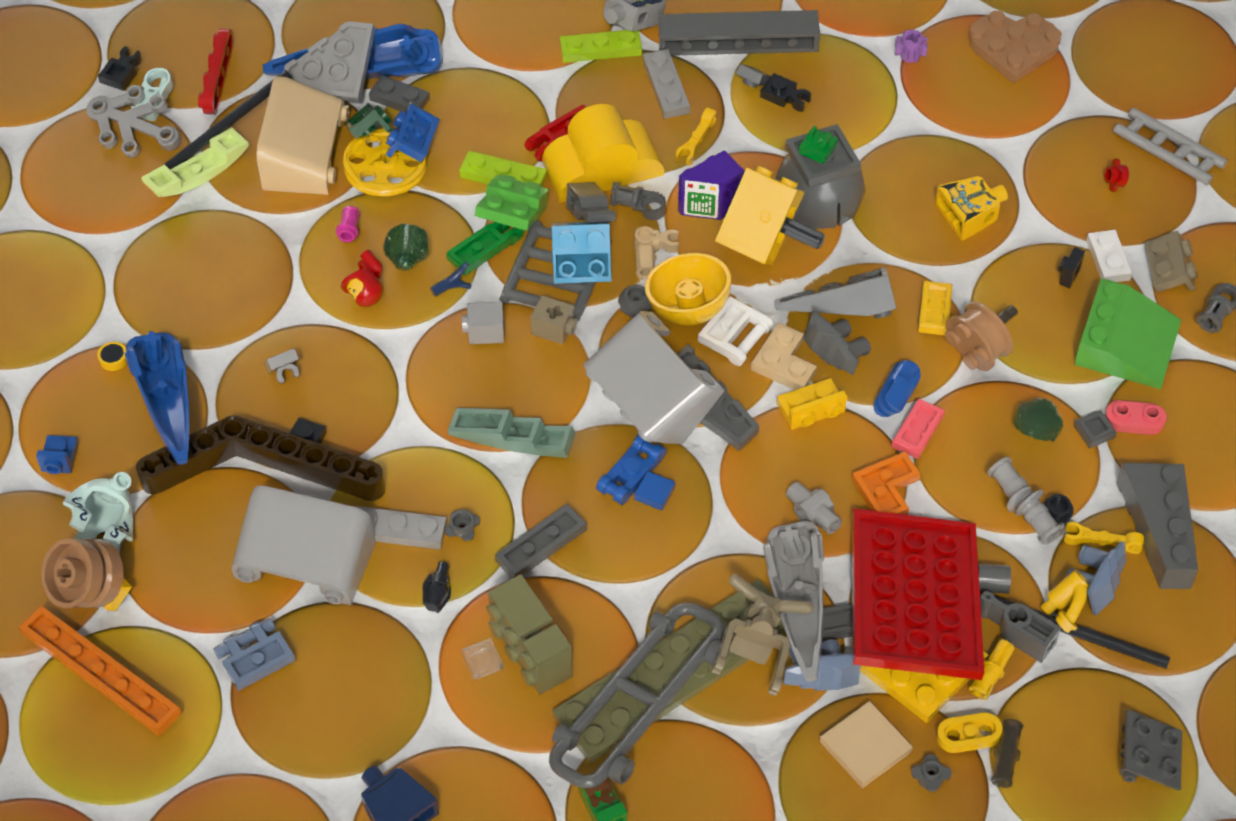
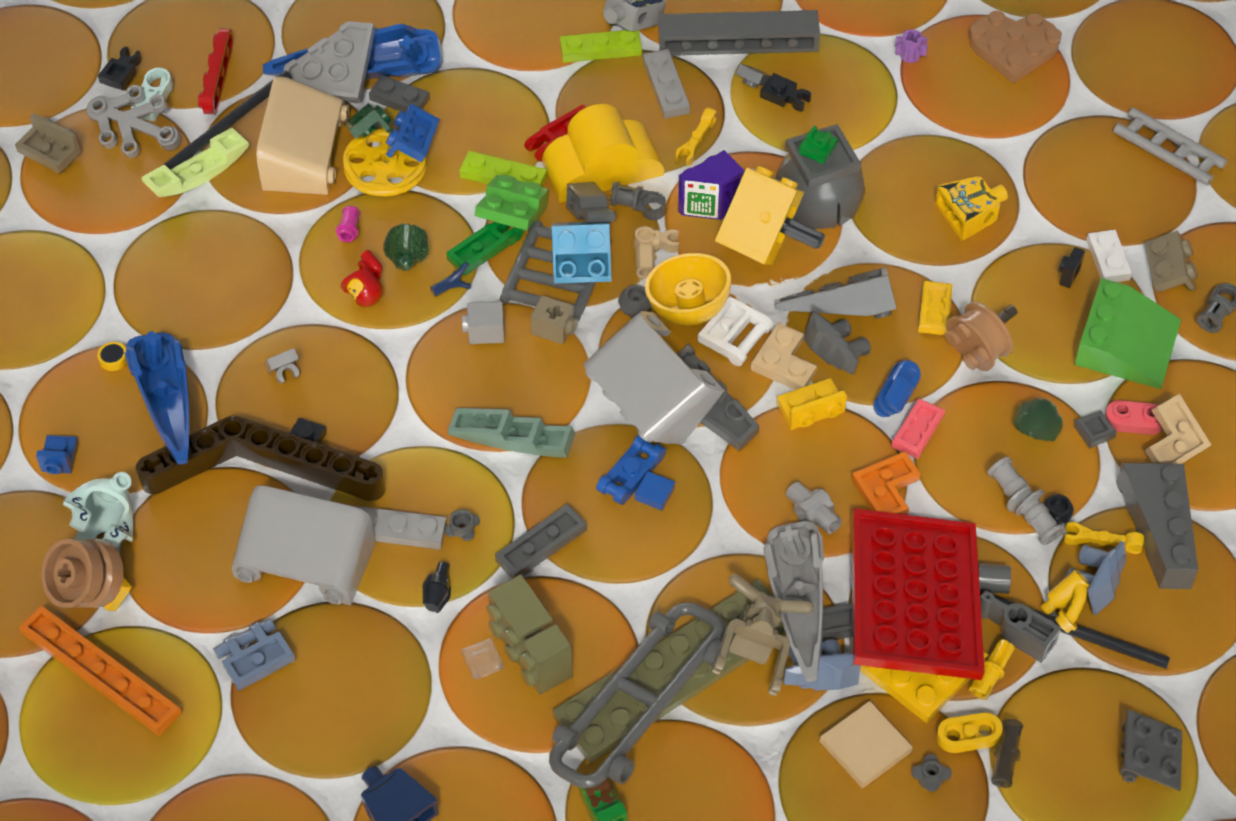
(49, 144): none -> dark tan bracket
(1116, 175): red plate -> none
(1183, 434): none -> tan plate

